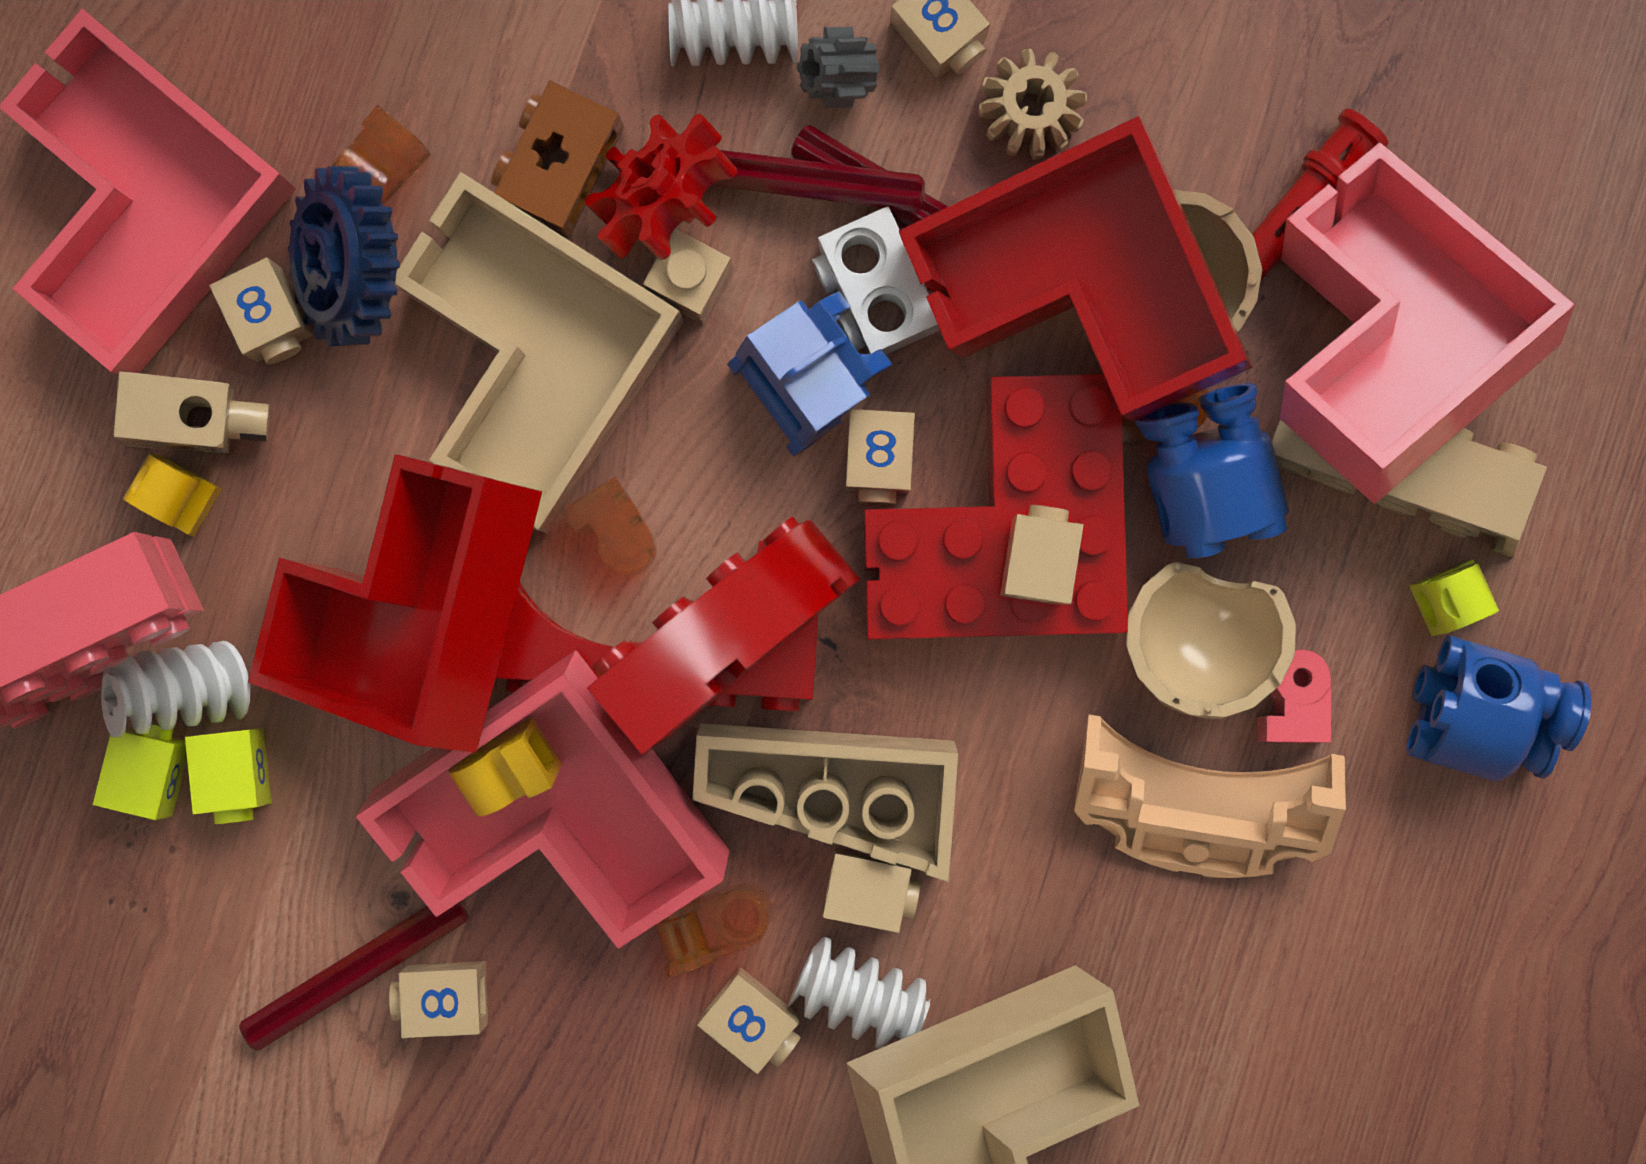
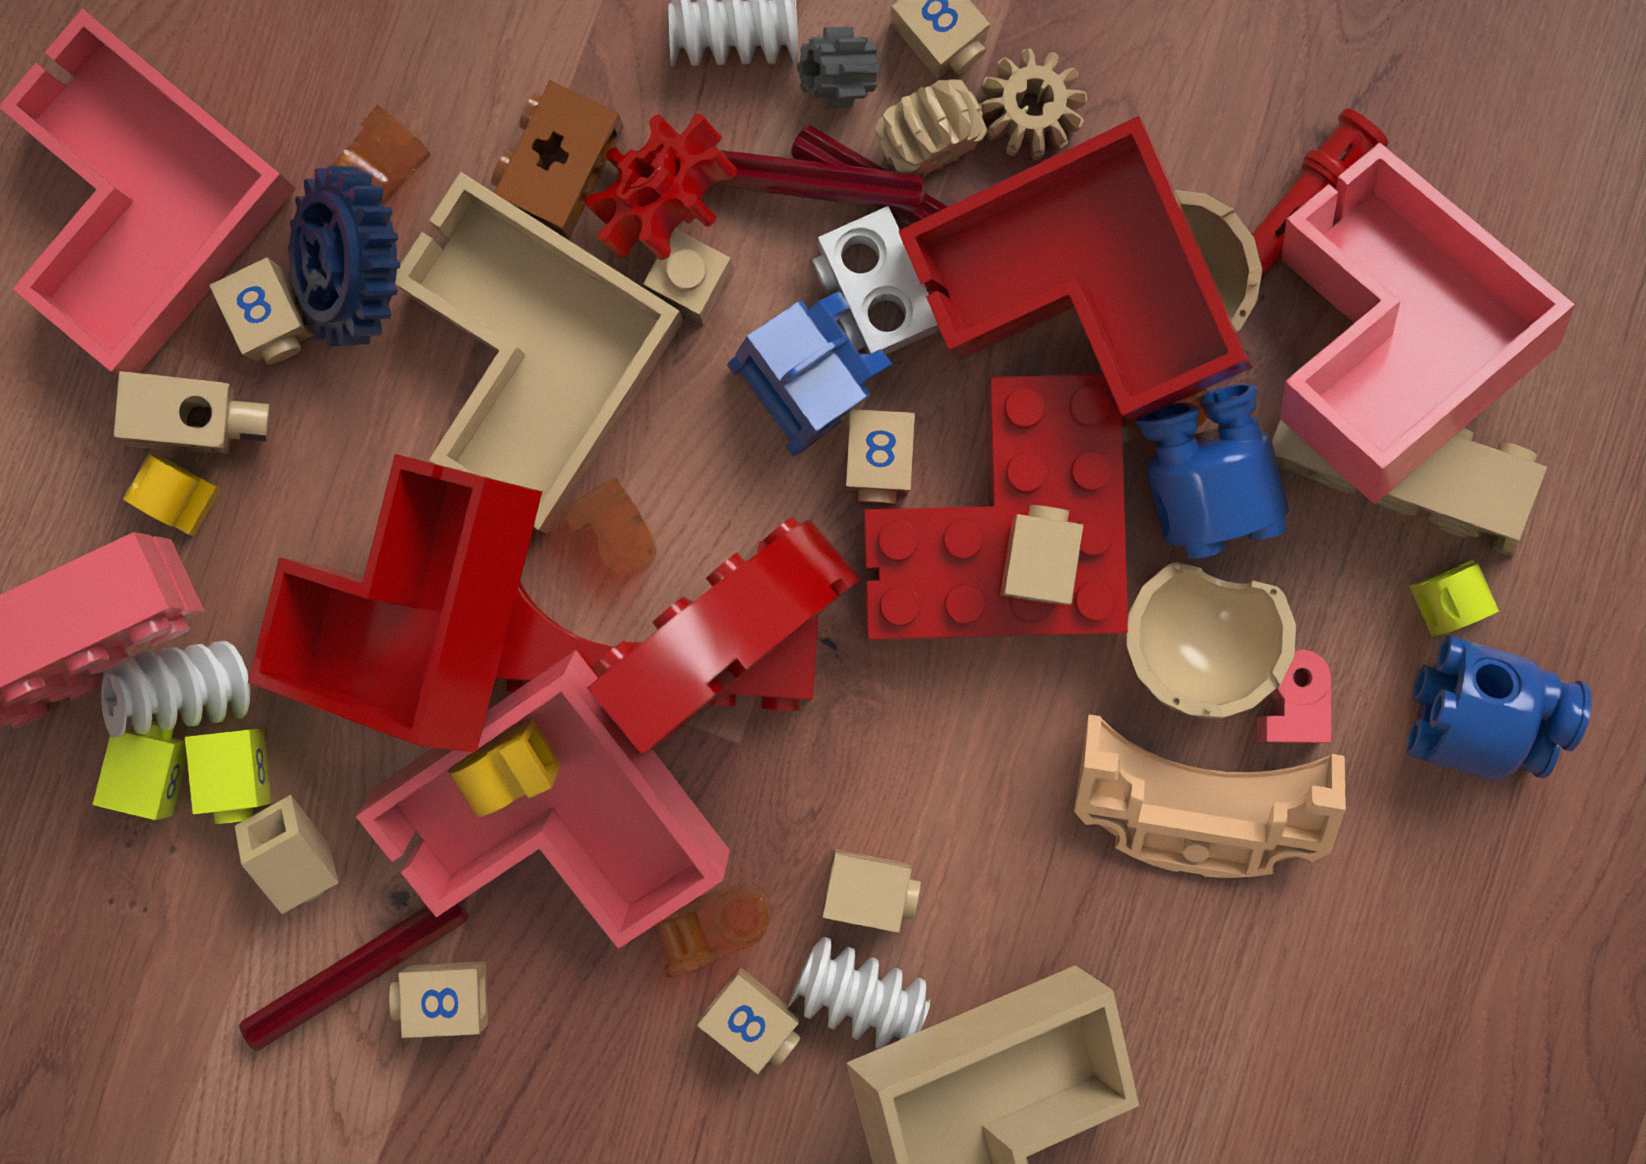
(286, 854): none -> tan brick
(838, 788): tan wedge -> none
(931, 128): none -> tan gear

